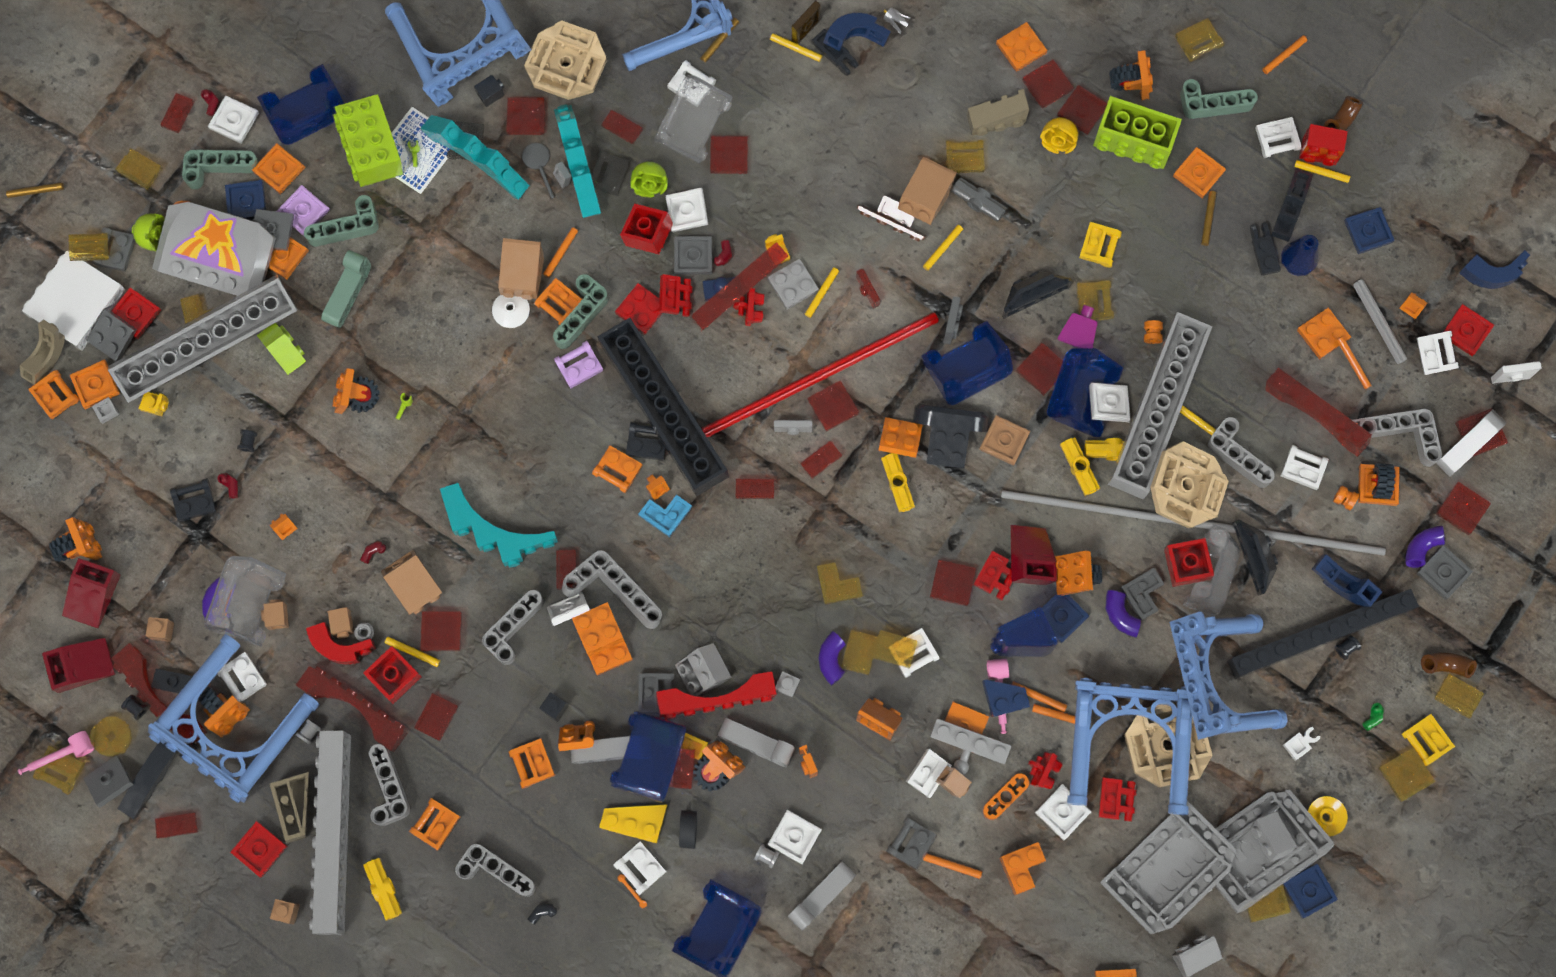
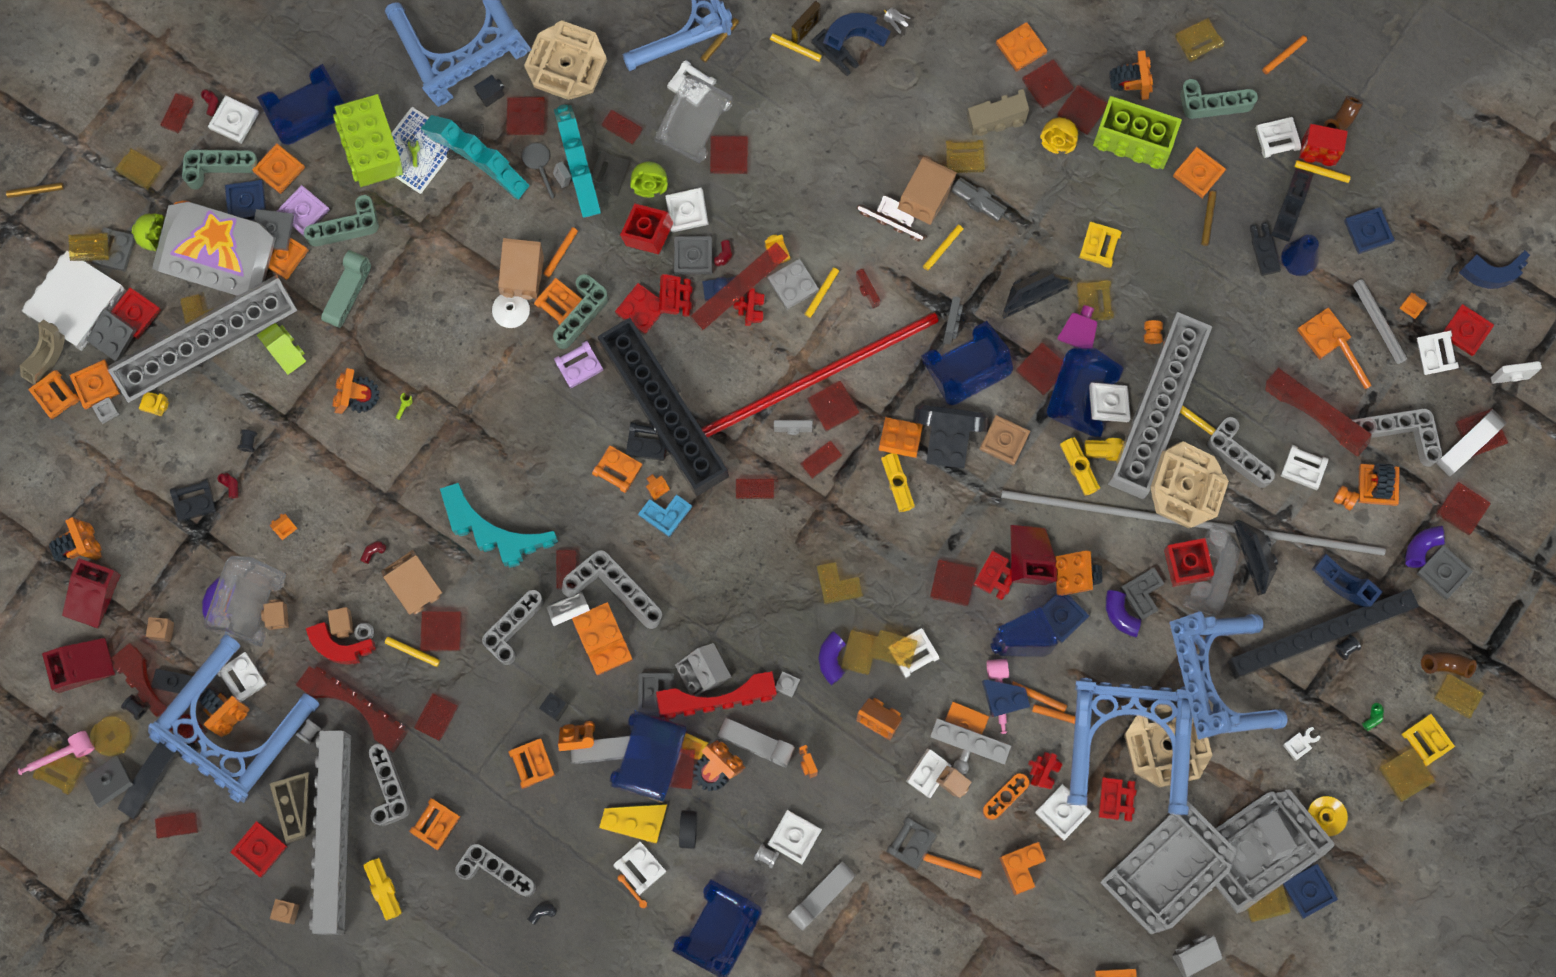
(392, 674): red brick -> none

